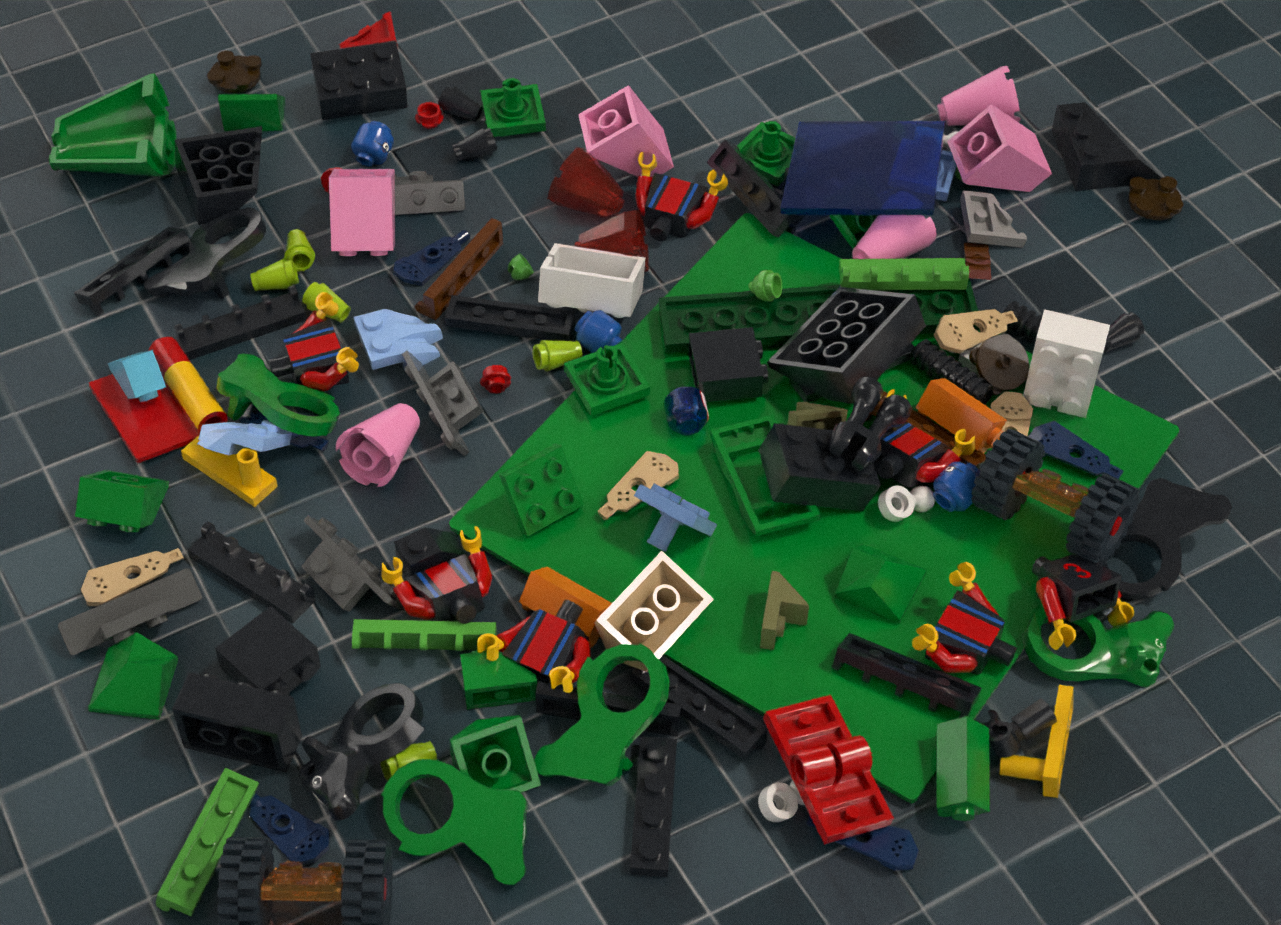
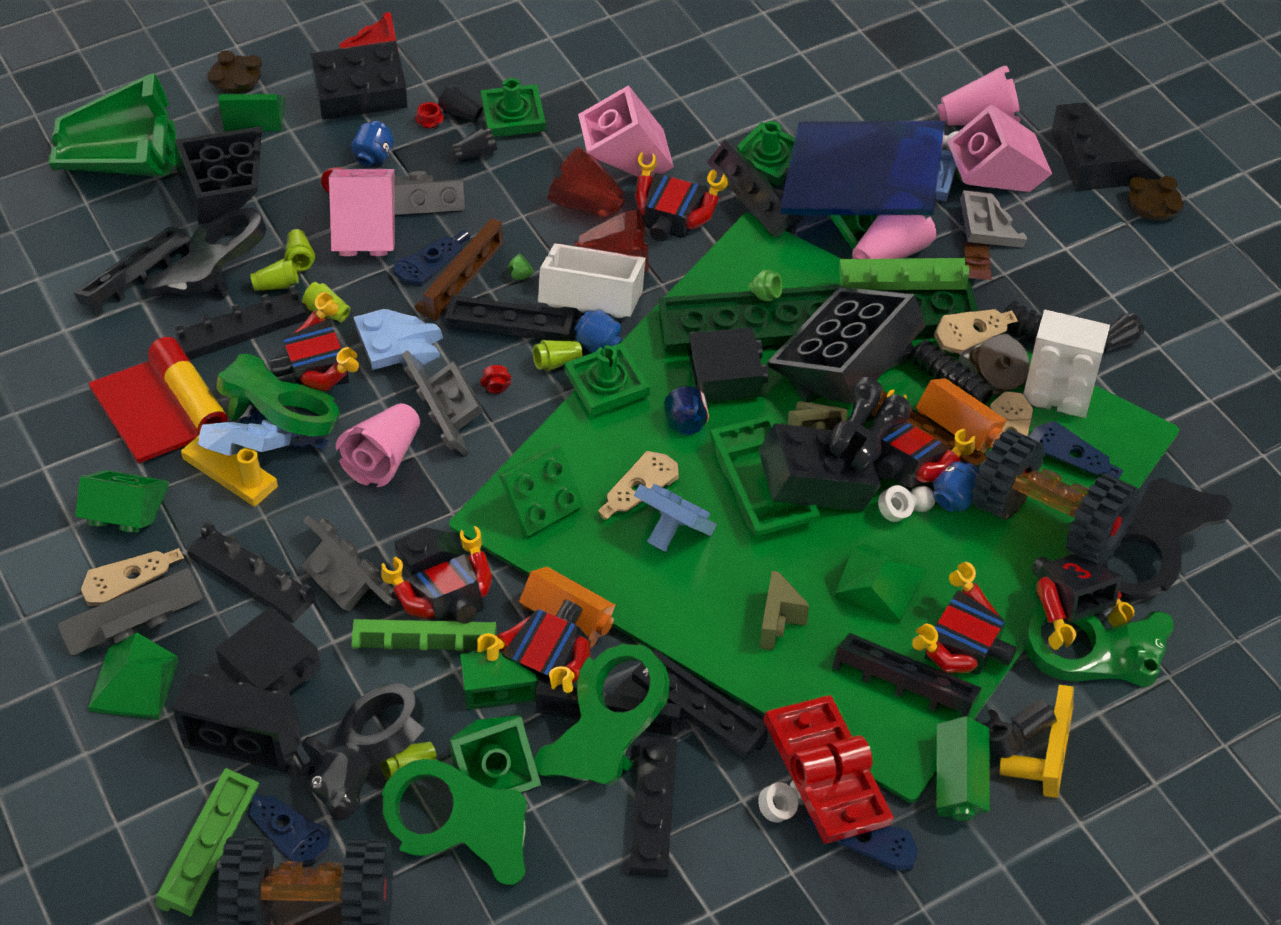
(138, 375): medium azure slope -> none
(653, 609): tan slope -> none

